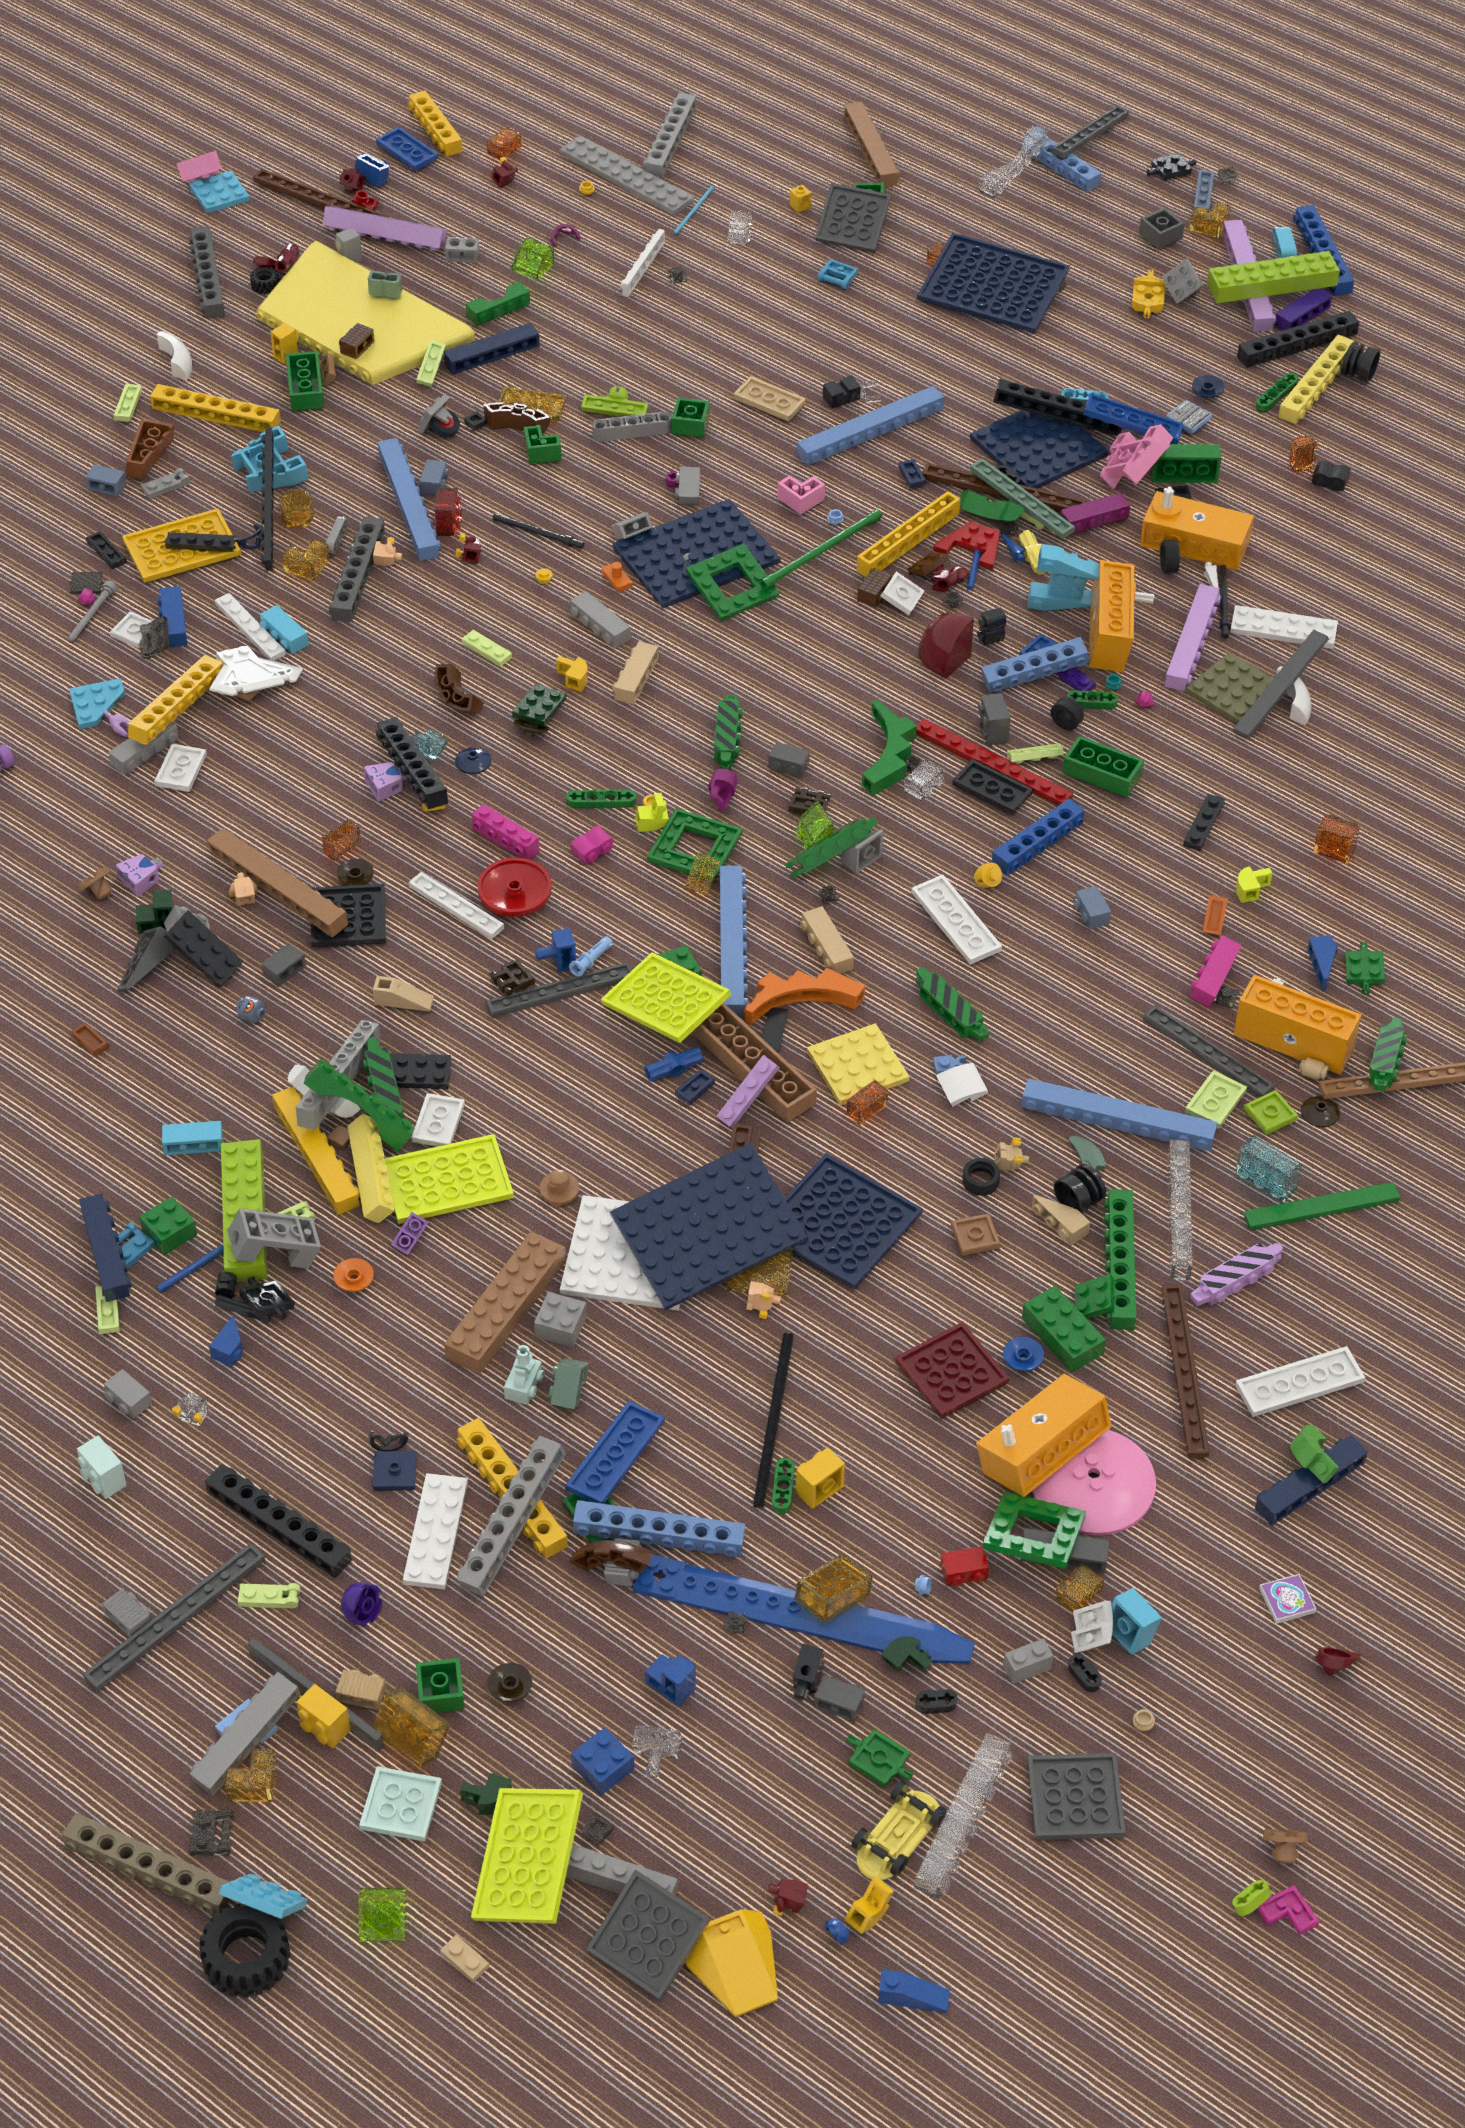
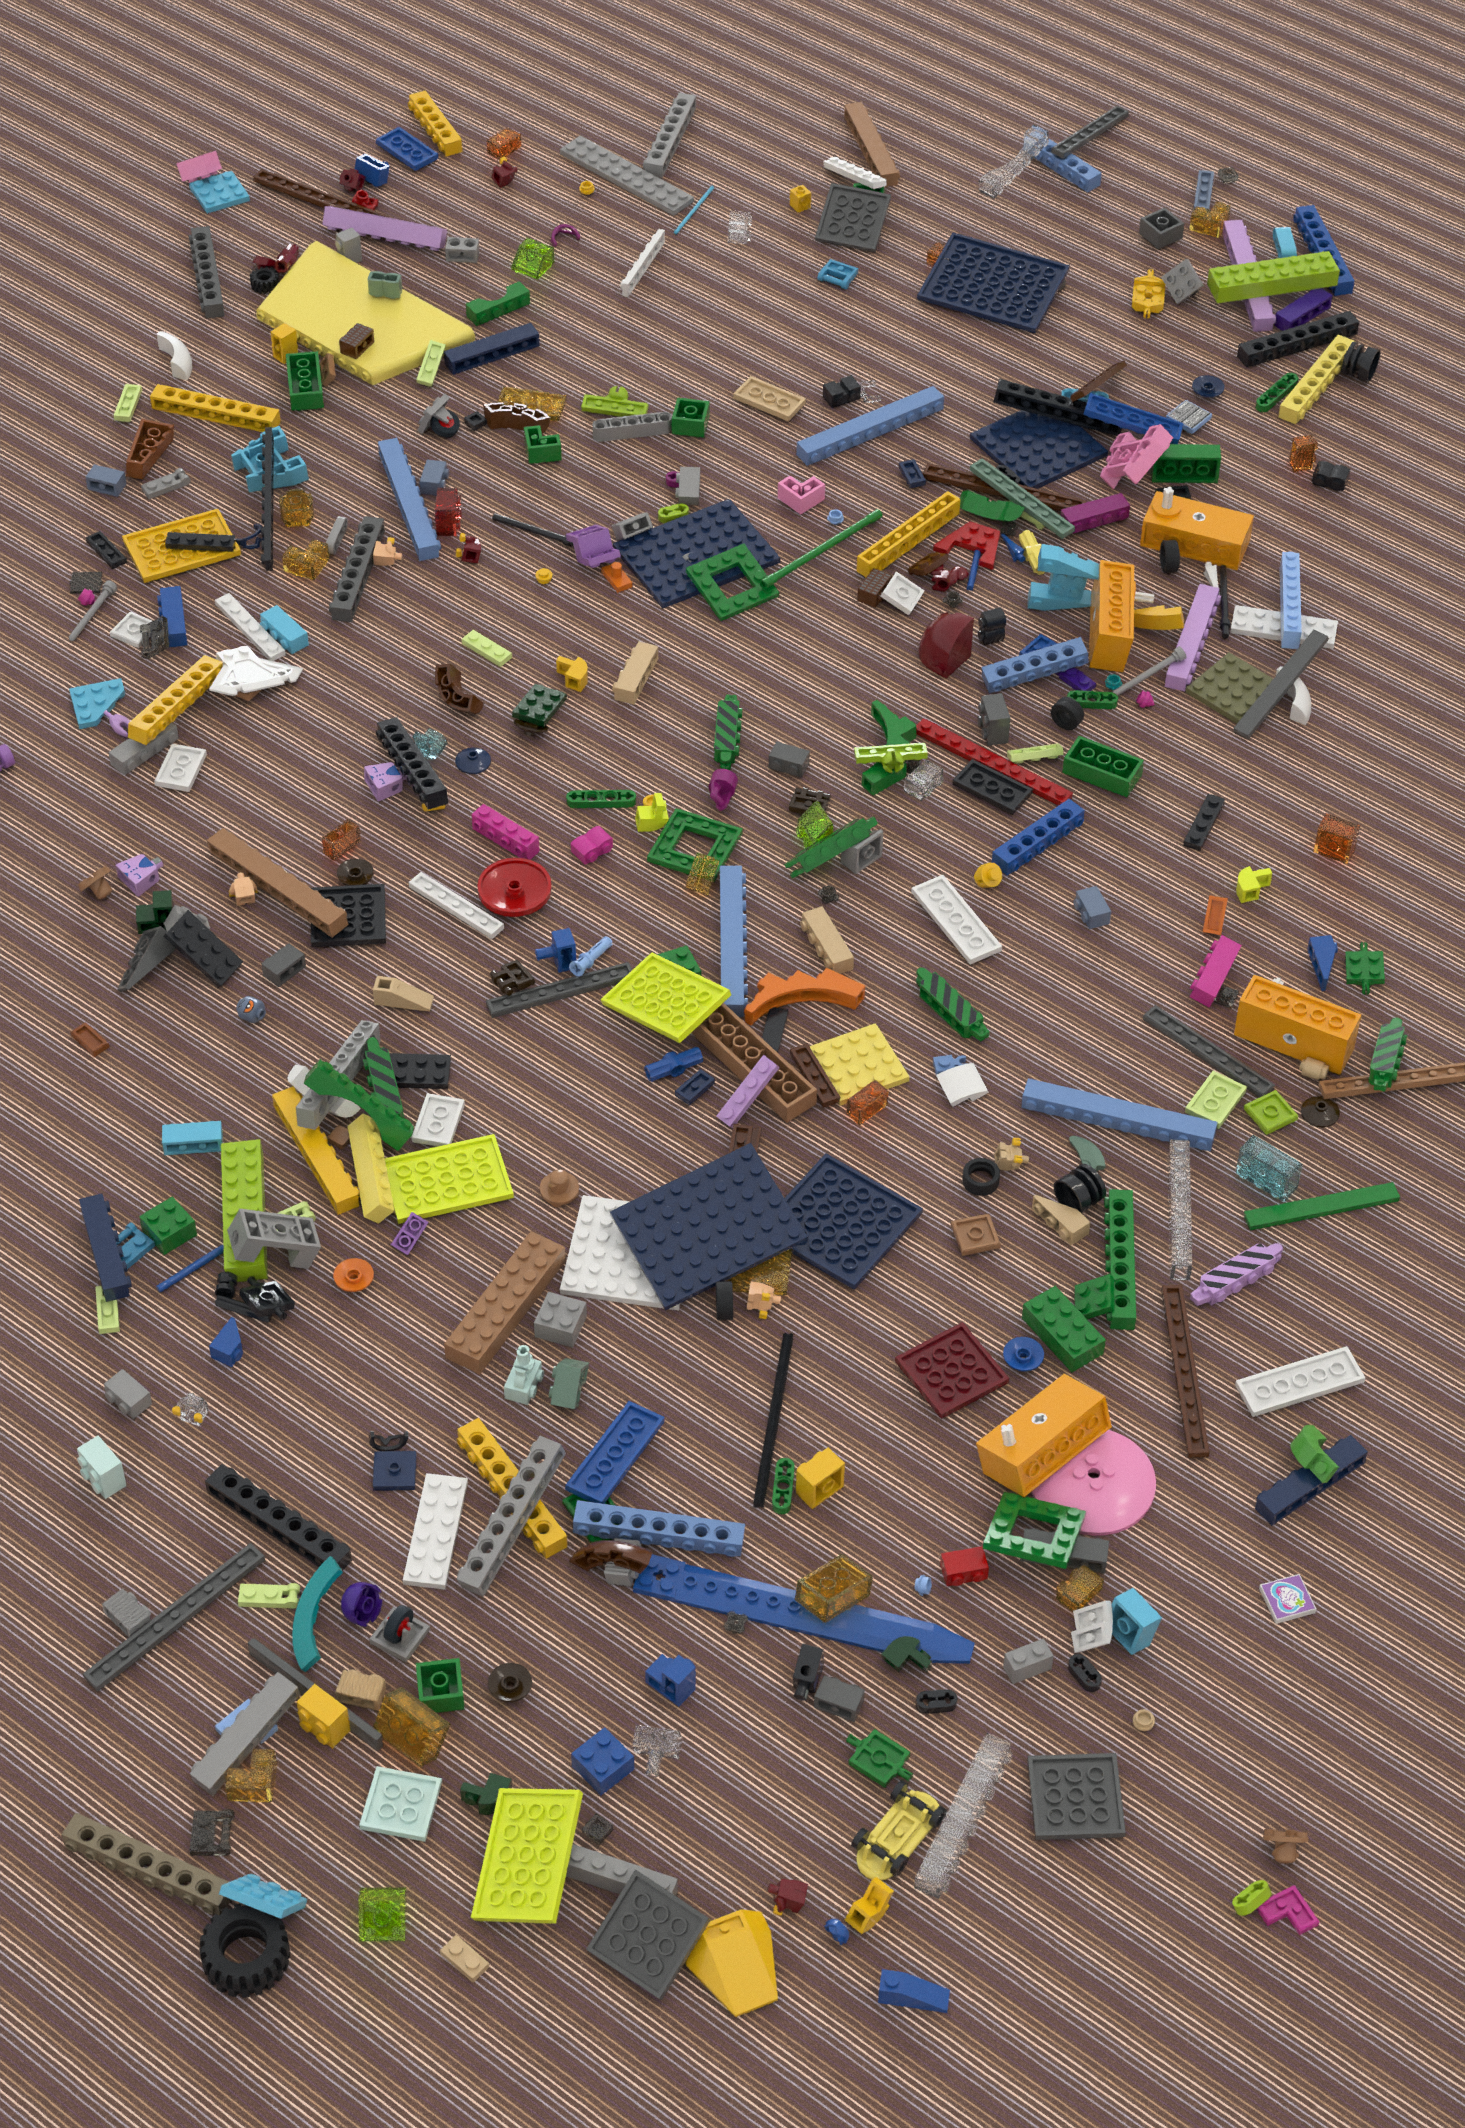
(306, 1613): none -> teal tile
(400, 1633): none -> light grey plate
(593, 546): none -> medium lavender bracket
(600, 619): light grey brick -> none
(672, 512): none -> lime beam
(677, 275): clear smoke plate -> none
(724, 1300): none -> black tyre
(815, 1074): none -> reddish brown plate
(854, 173): none -> white plate
(891, 755): none -> lime plate
(1097, 381): none -> reddish brown tile
(1159, 618): none -> yellow slope
(1171, 166): black plate -> none
(1177, 655): none -> light grey piece
(1290, 600): none -> light blue brick
(1335, 1659): dark red piece -> none

